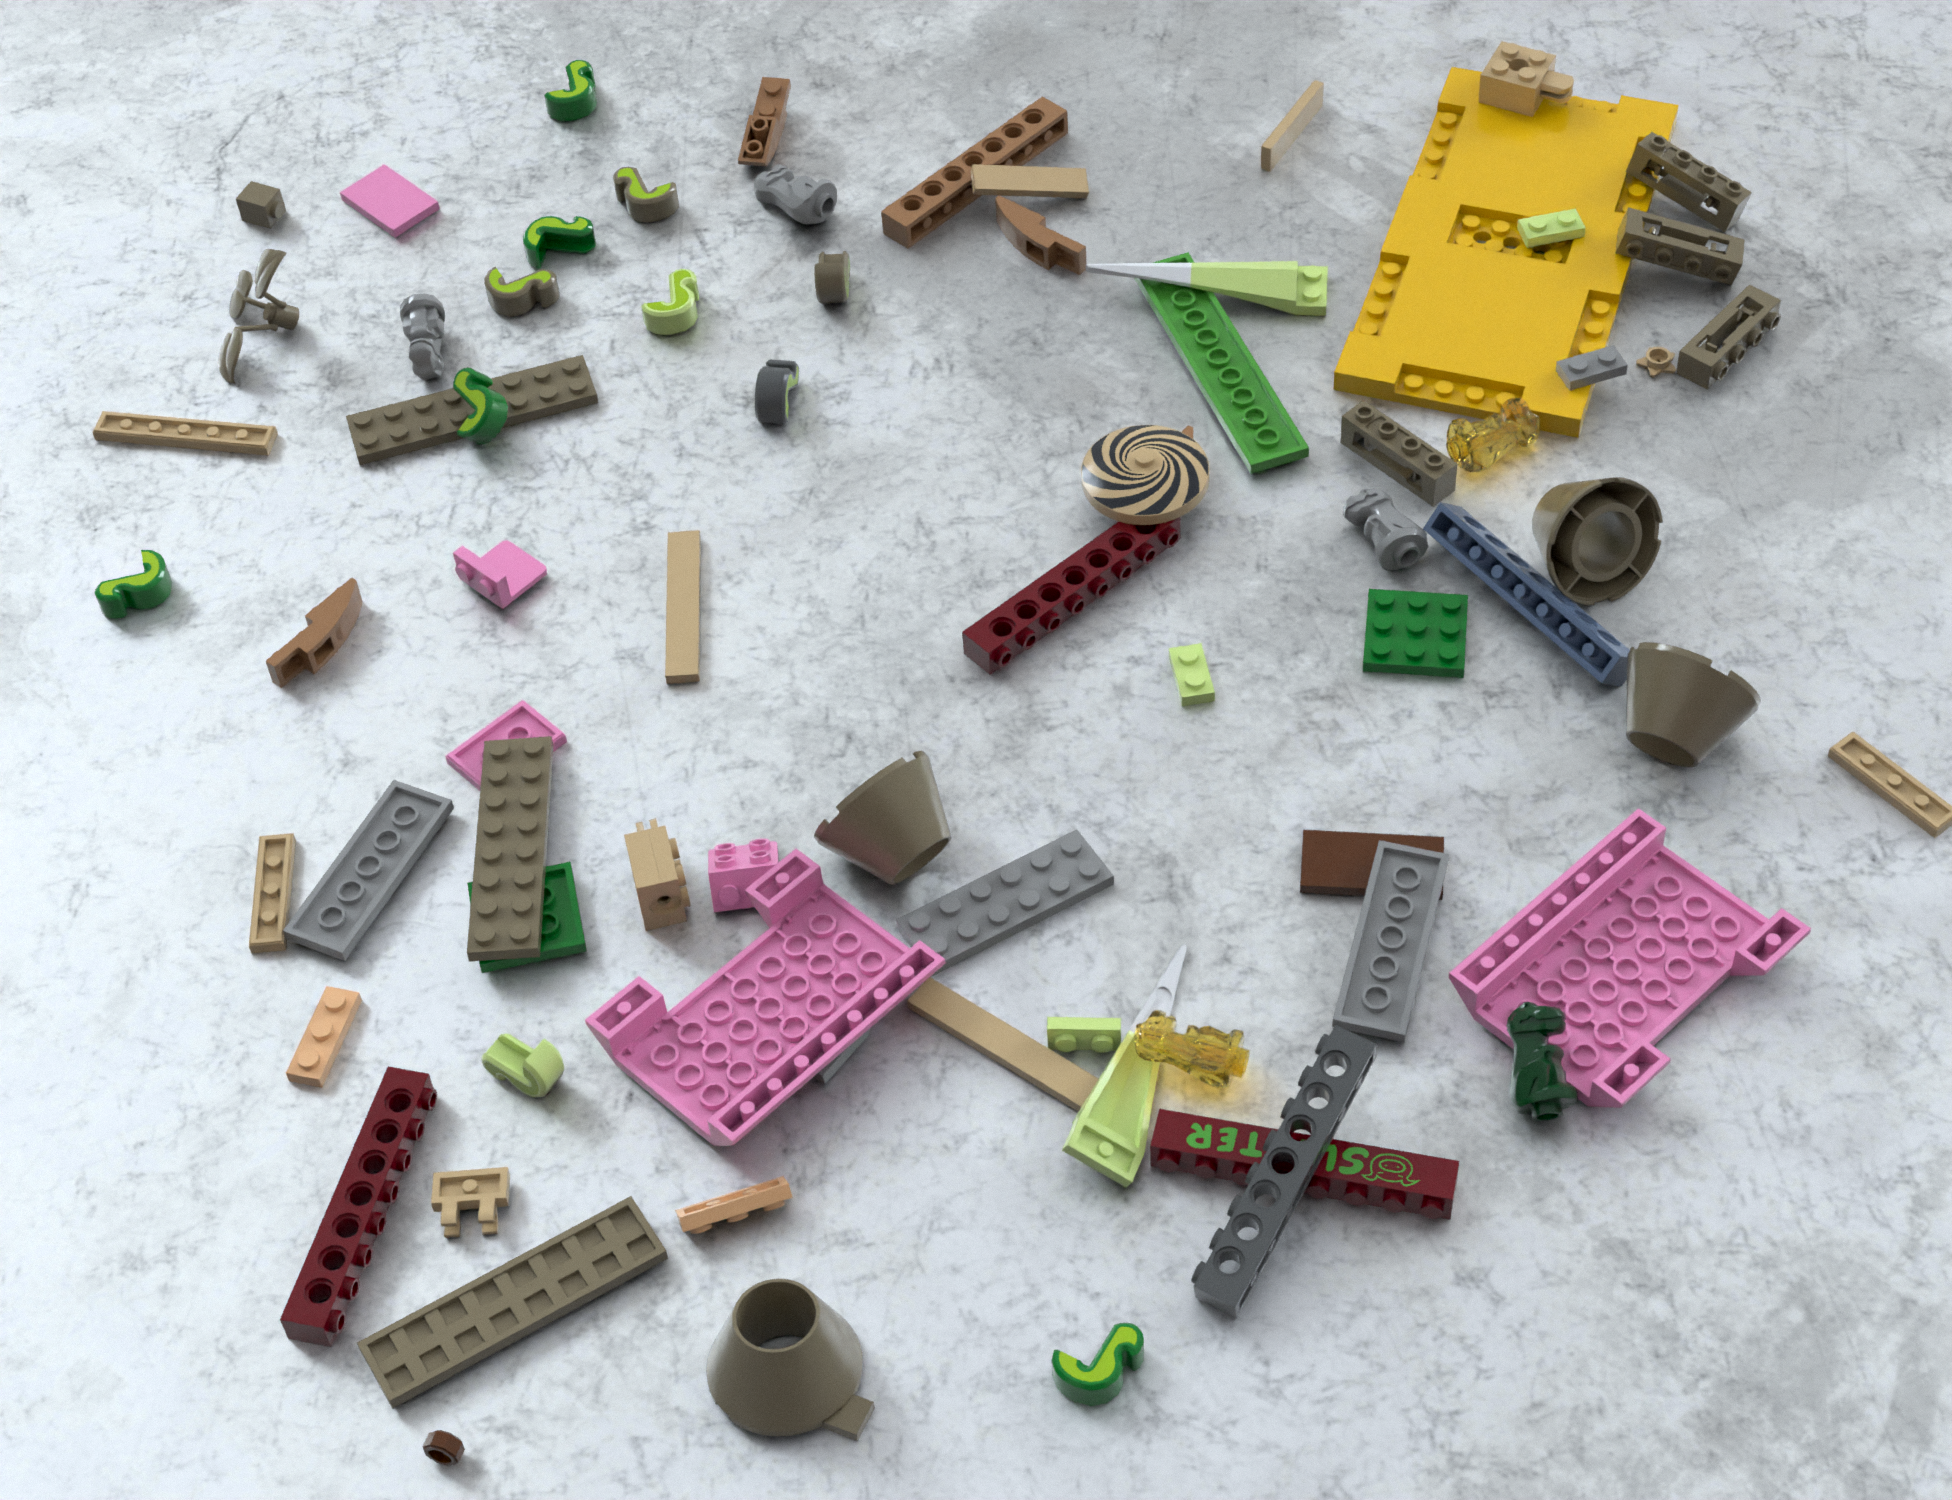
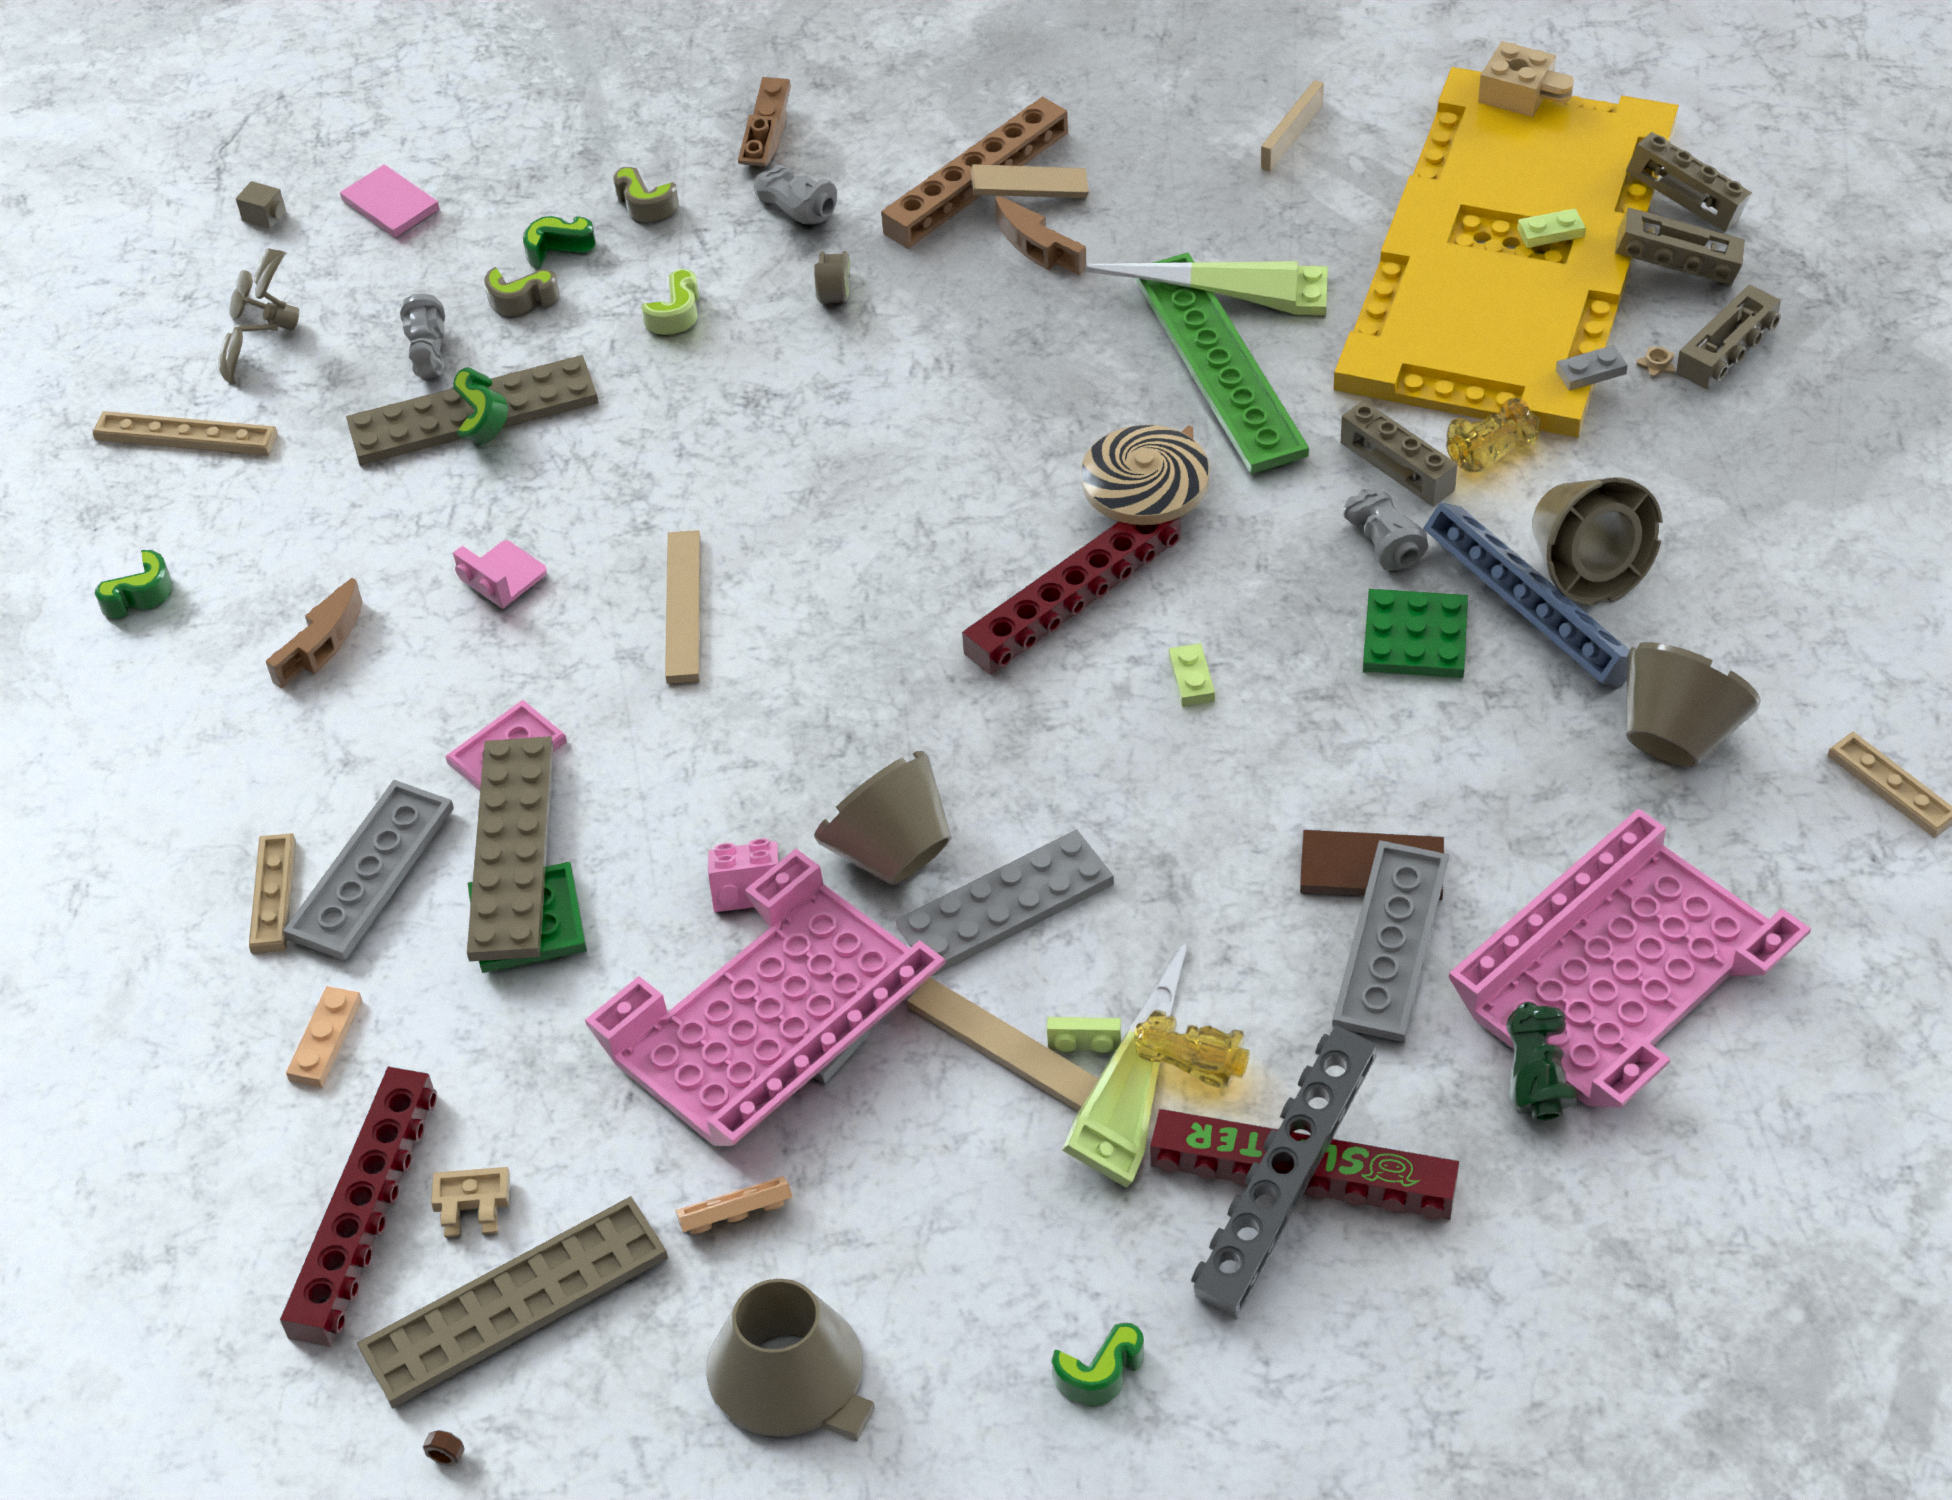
(526, 1068): yellowish green animal -> none
(577, 101): green animal -> none
(657, 876): tan brick -> none
(772, 390): dark grey animal -> none

